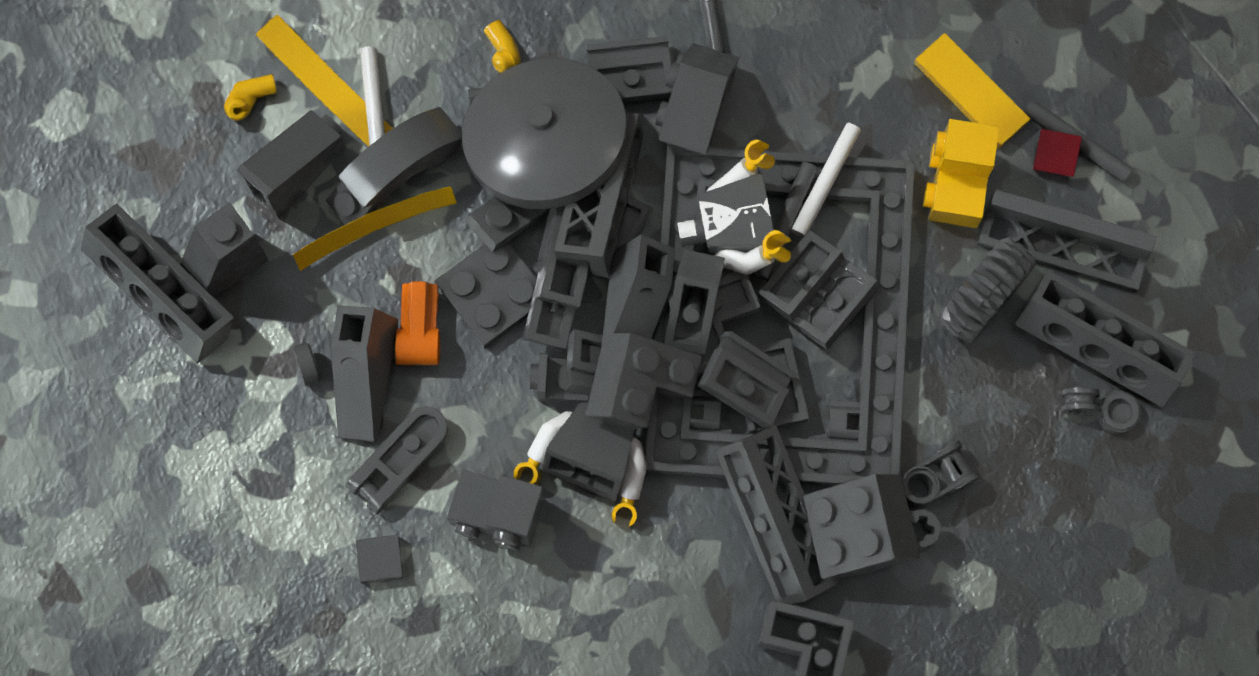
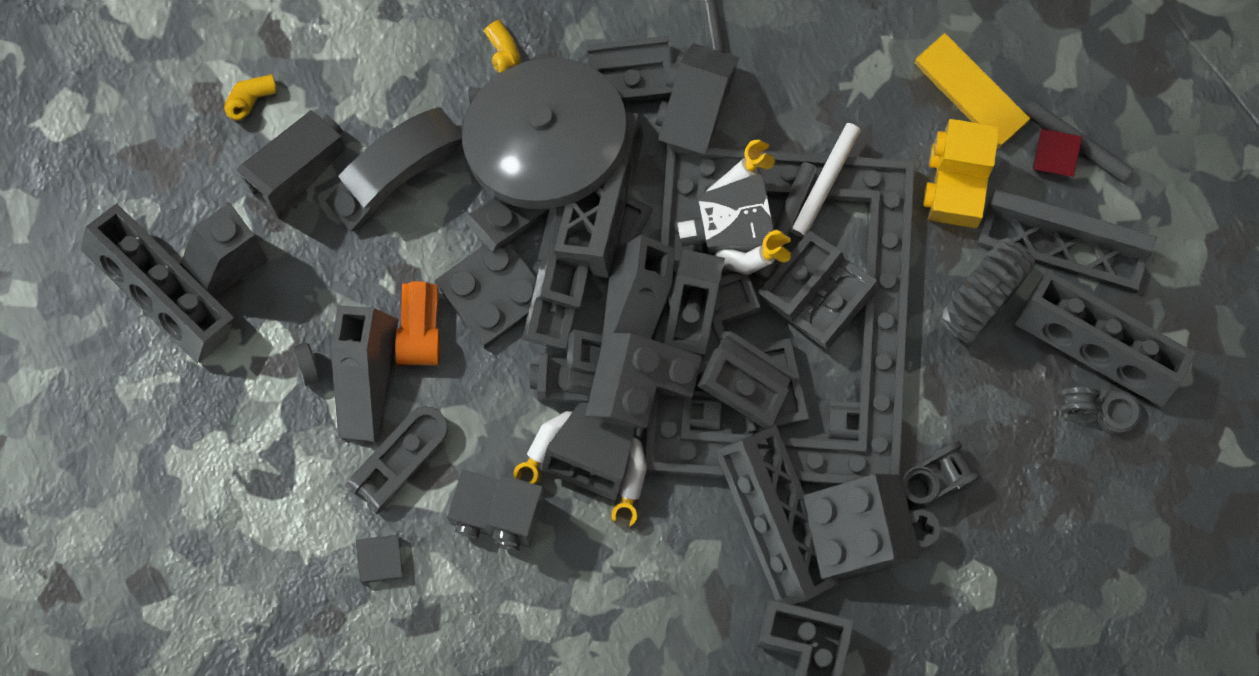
(317, 76): yellow sticker -> none
(372, 93): white bar -> none
(372, 222): yellow sticker -> none

